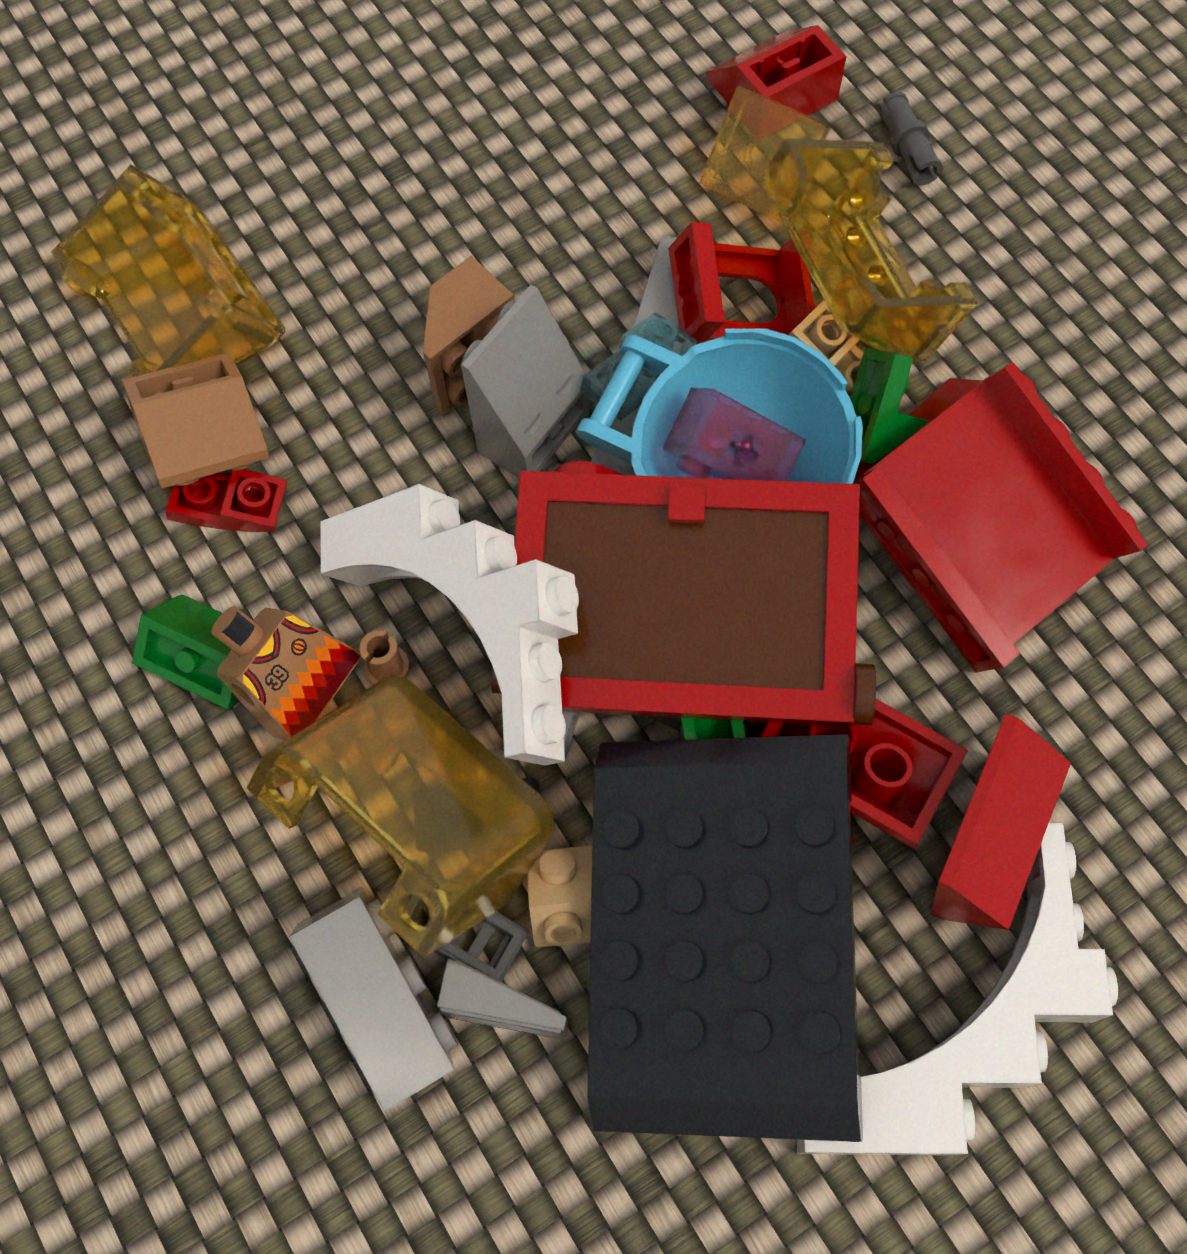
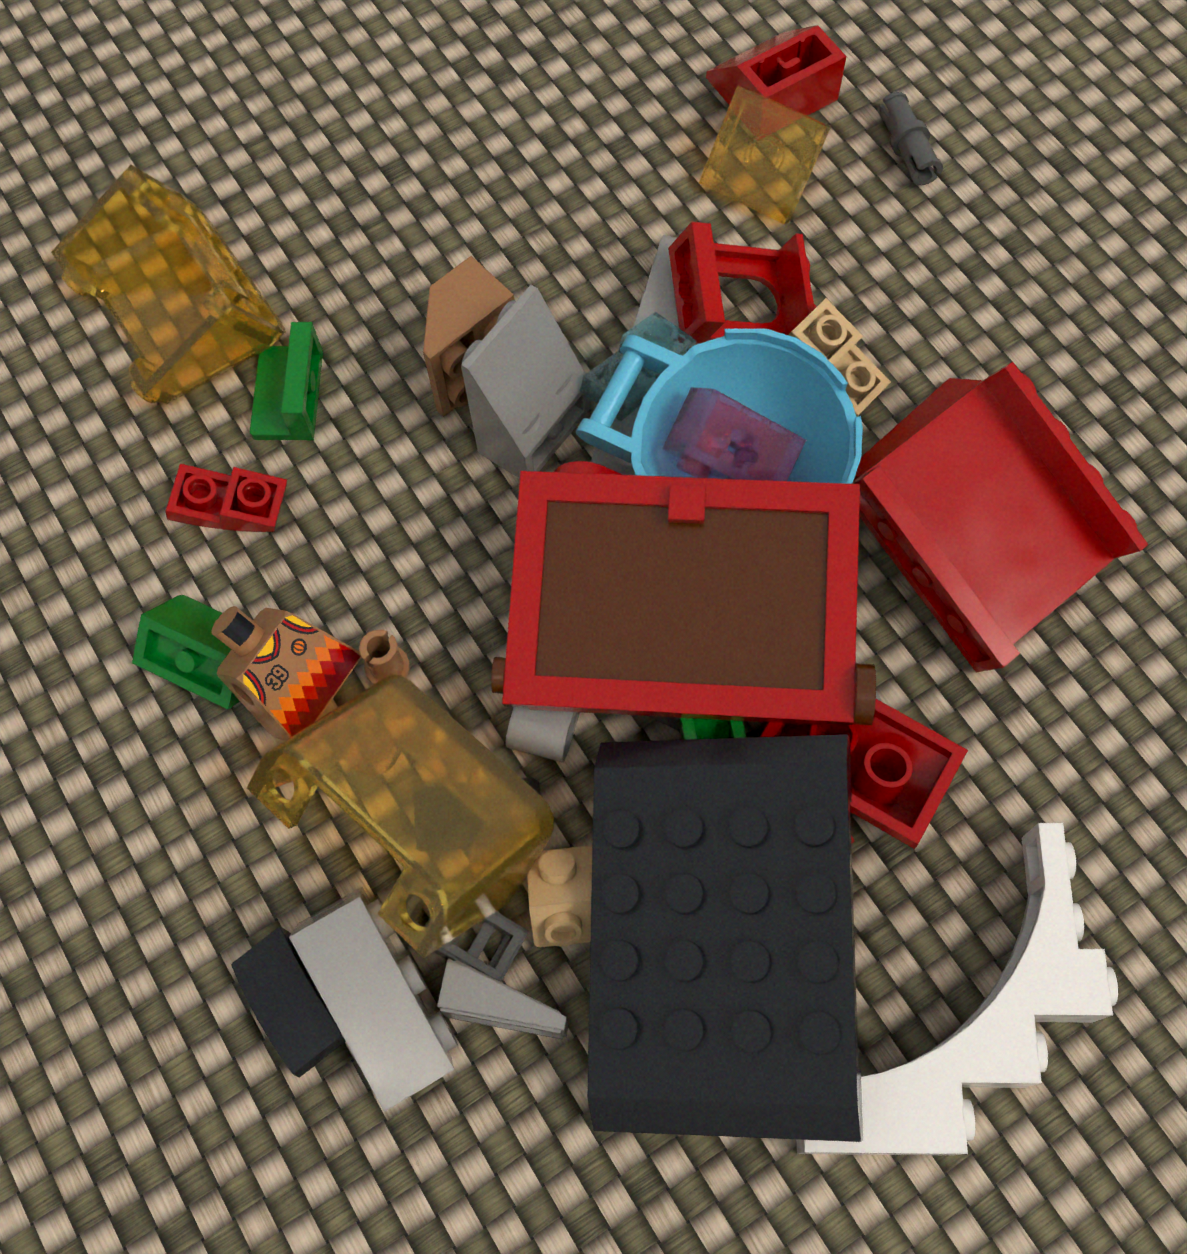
(195, 420): medium nougat slope -> none
(287, 1002): none -> black slope
(288, 387): none -> green panel
(510, 606): white arch -> none
(831, 209): clear yellow windscreen -> none
(877, 397): green slope -> none
(1001, 829): red slope -> none

